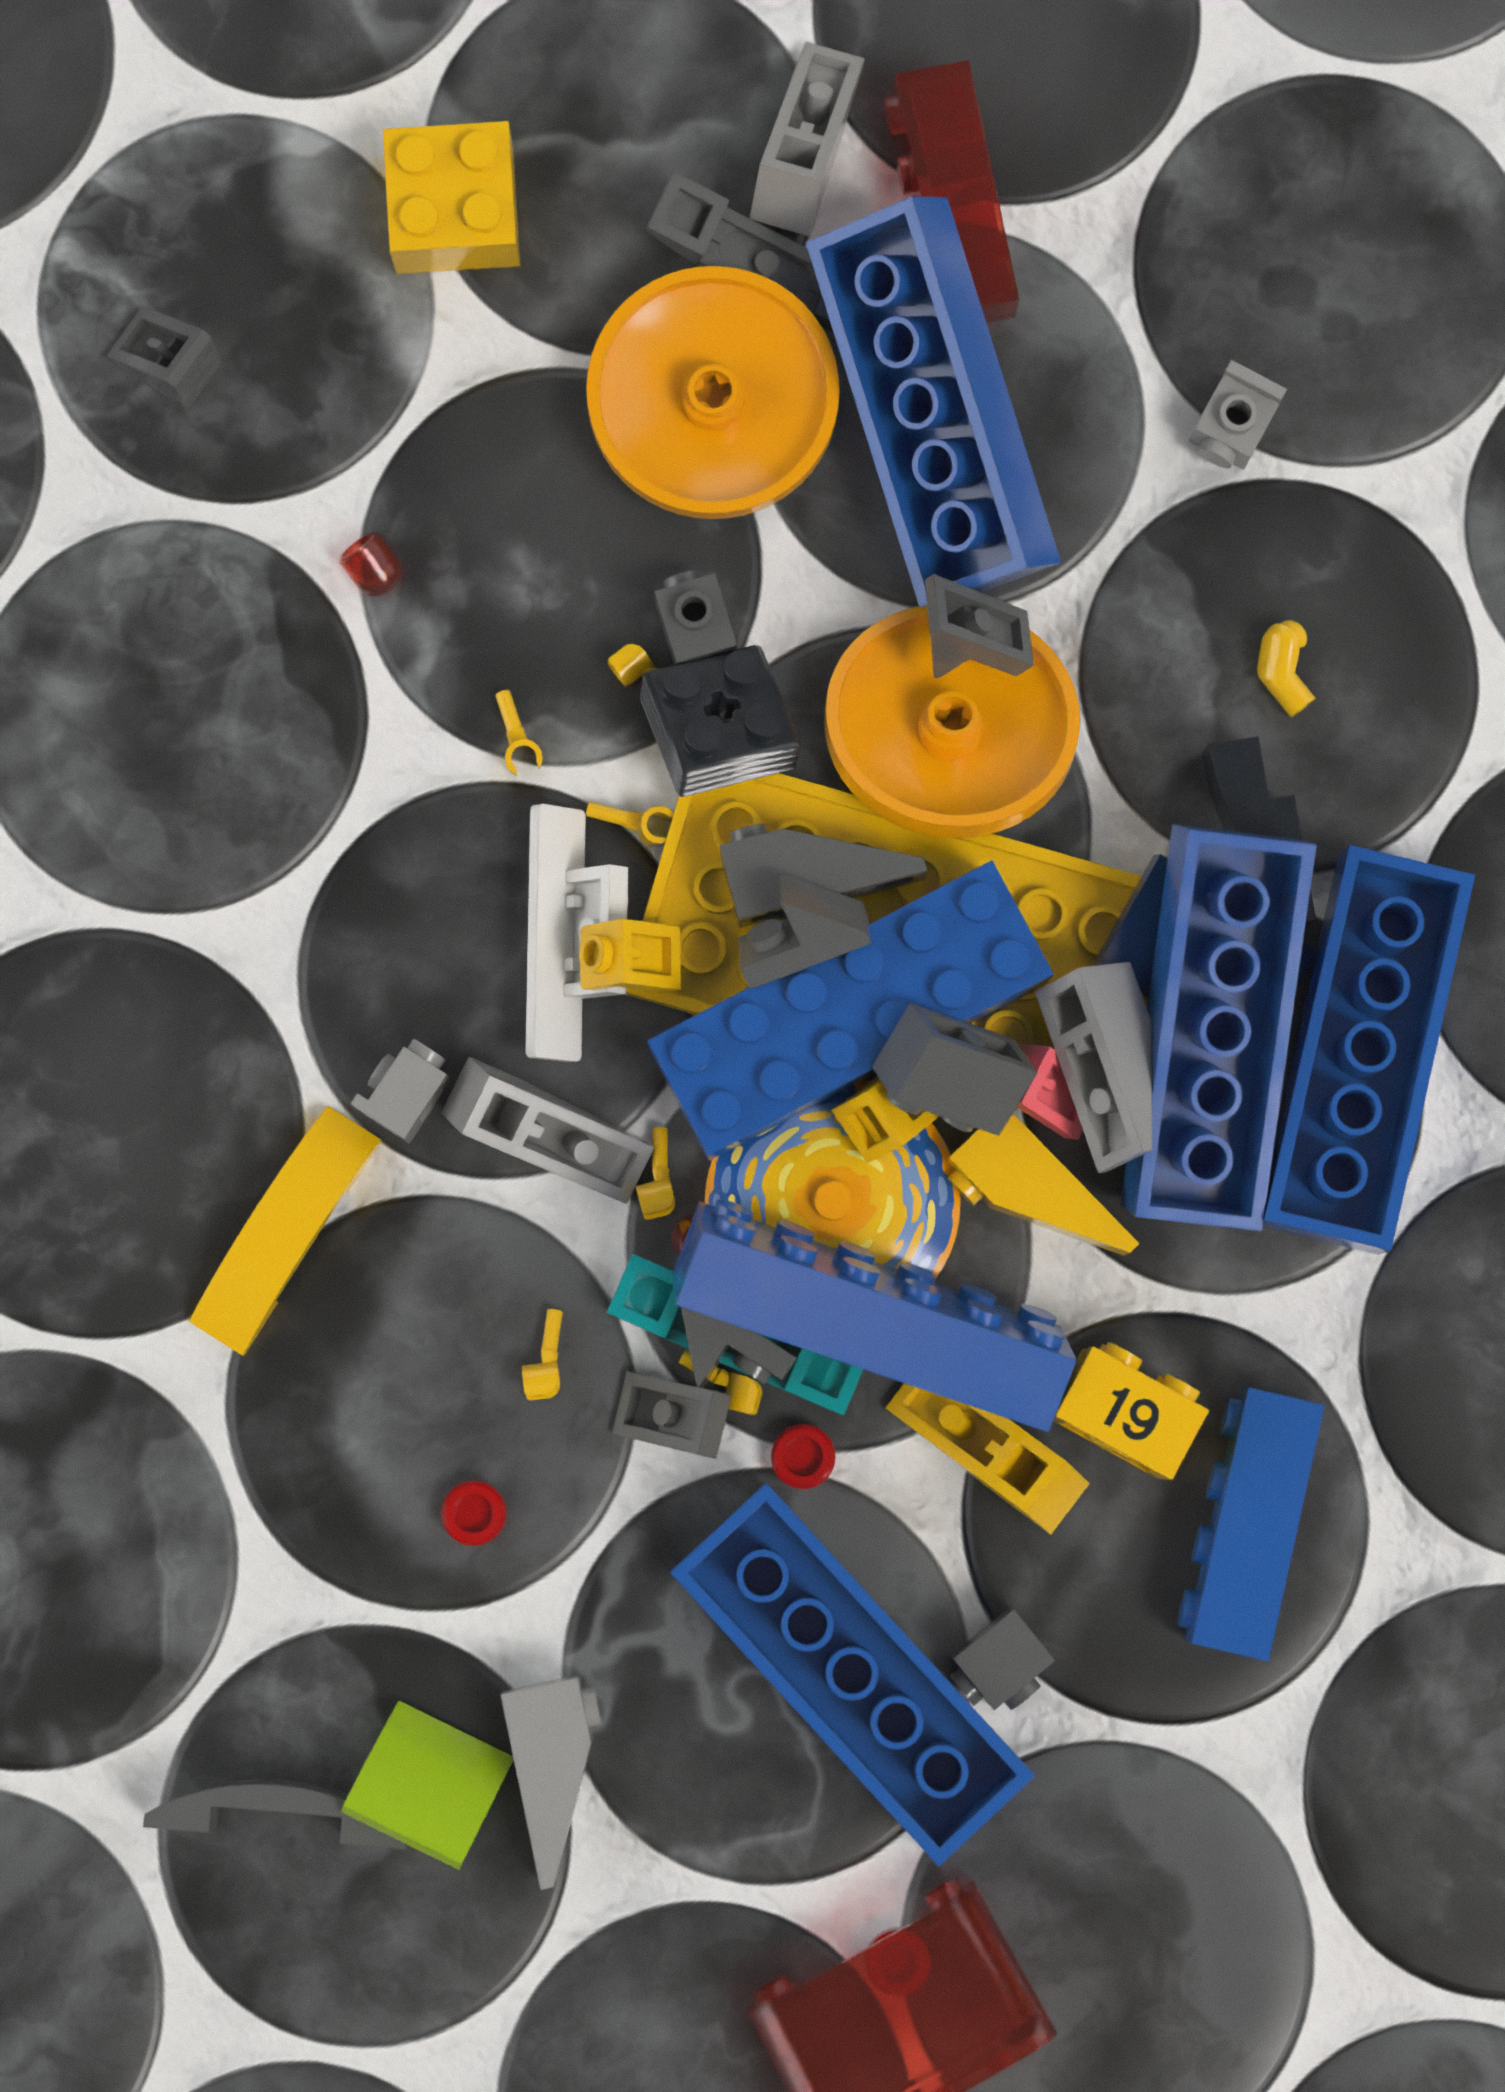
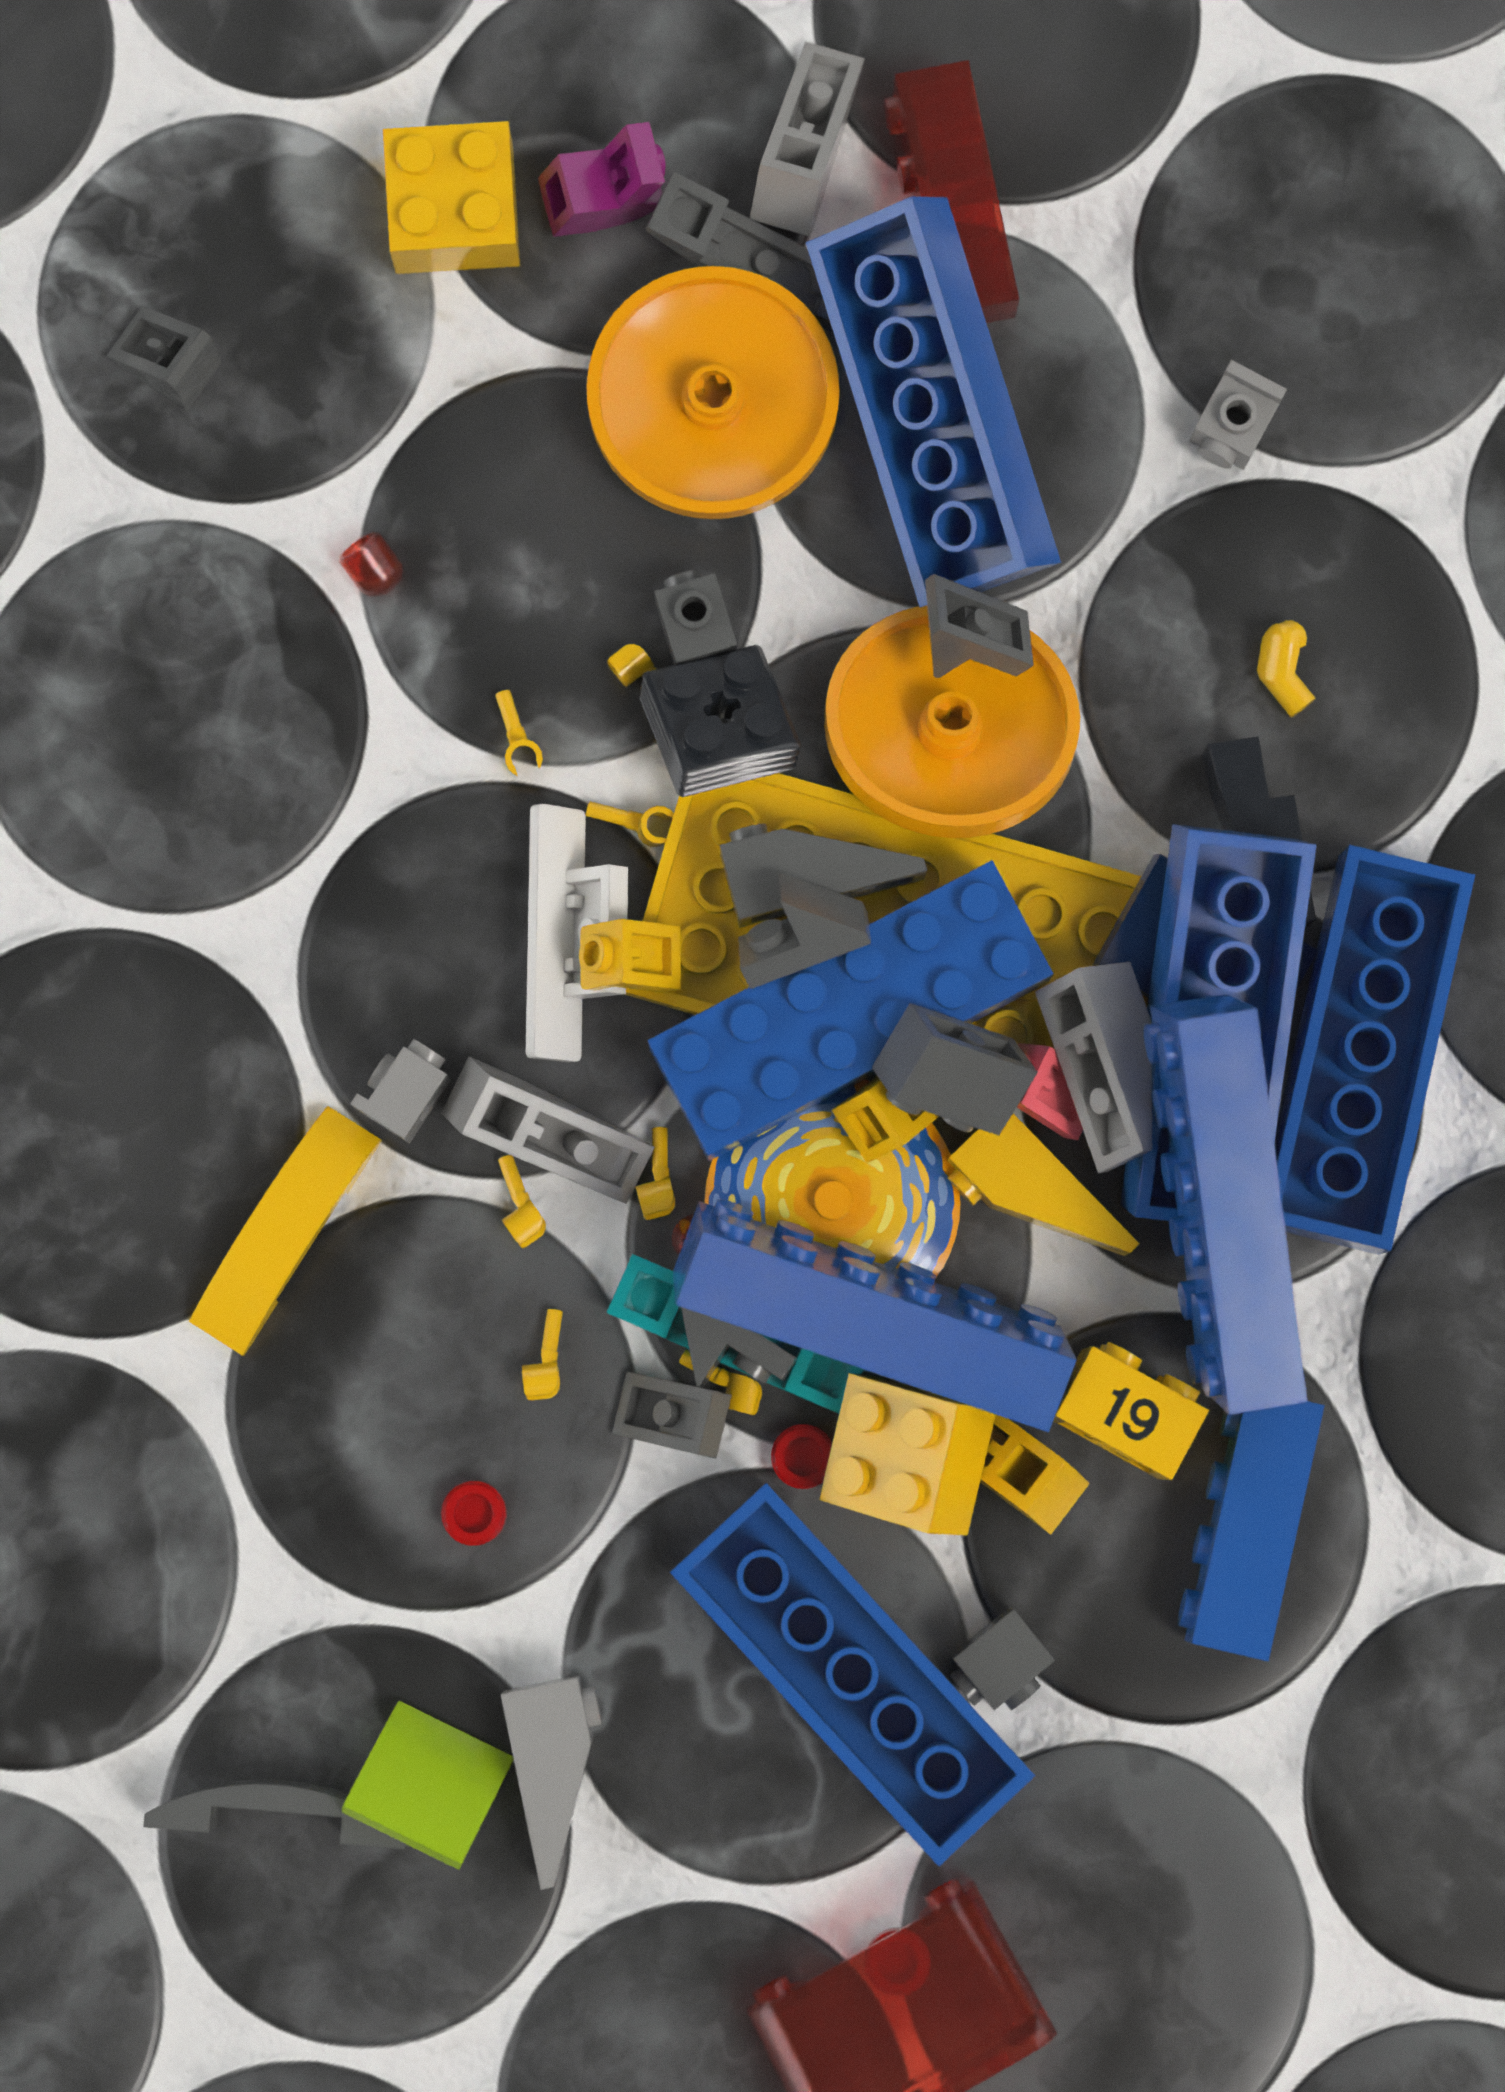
(526, 1222): none -> yellow hand
(604, 185): none -> magenta brick
(907, 1455): none -> yellow brick
(1226, 1203): none -> brick

